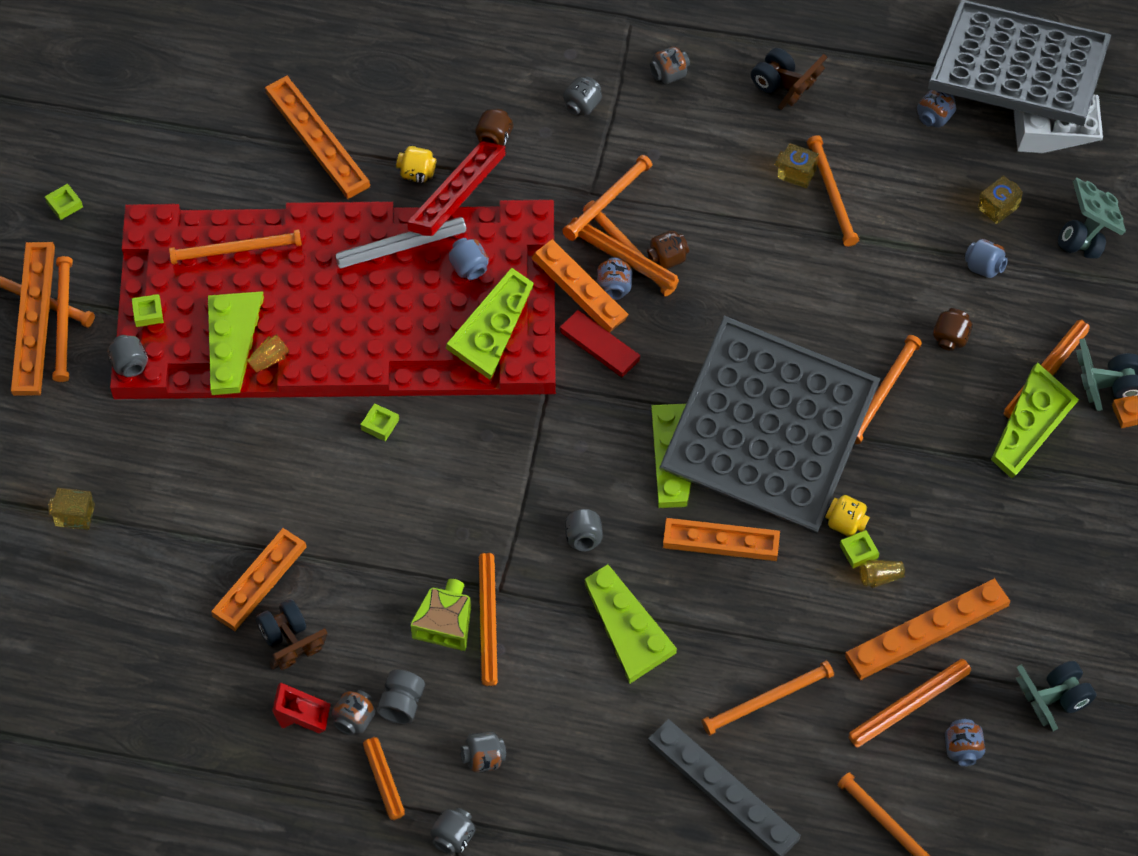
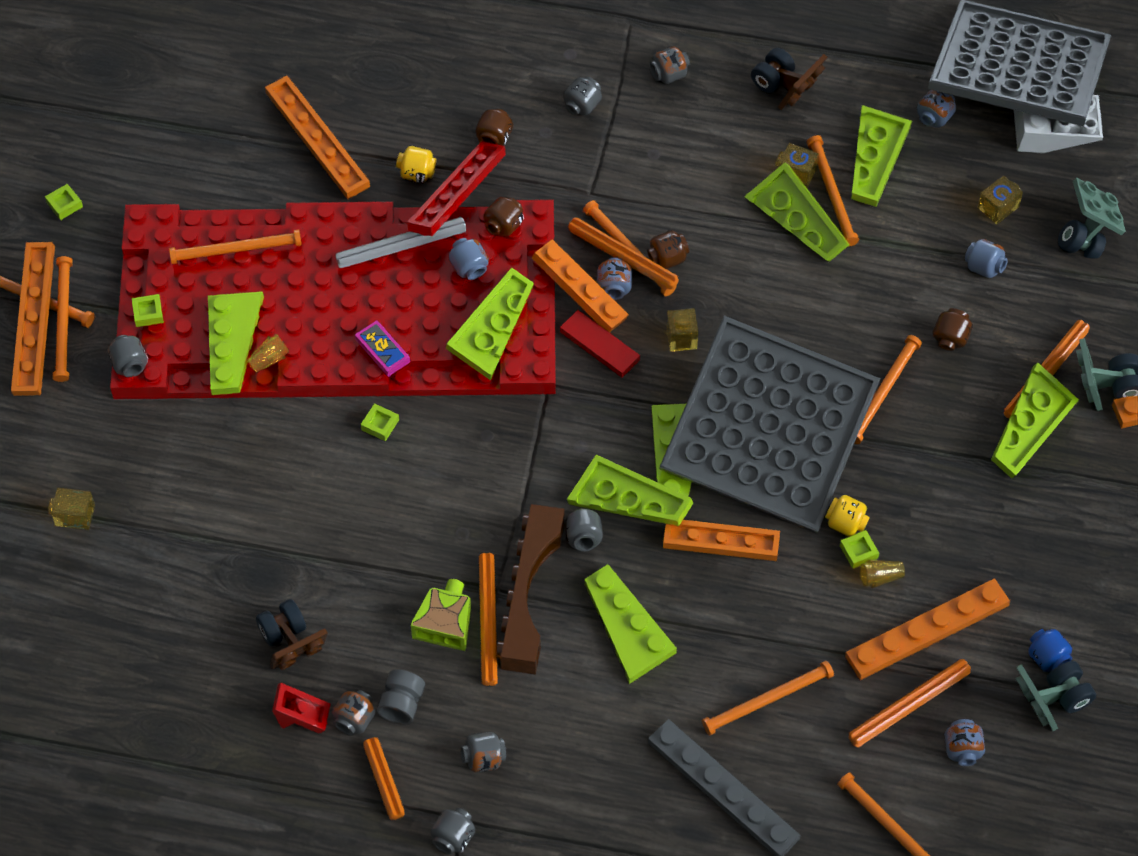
(258, 579): orange plate -> none
(382, 348): none -> tile
(503, 216): none -> reddish brown head
(542, 537): none -> reddish brown arch
(624, 492): none -> lime wing
(642, 164): orange bar -> none
(682, 329): none -> clear yellow brick
(794, 207): none -> lime wing
(877, 150): none -> lime wing
(1049, 649): none -> blue head

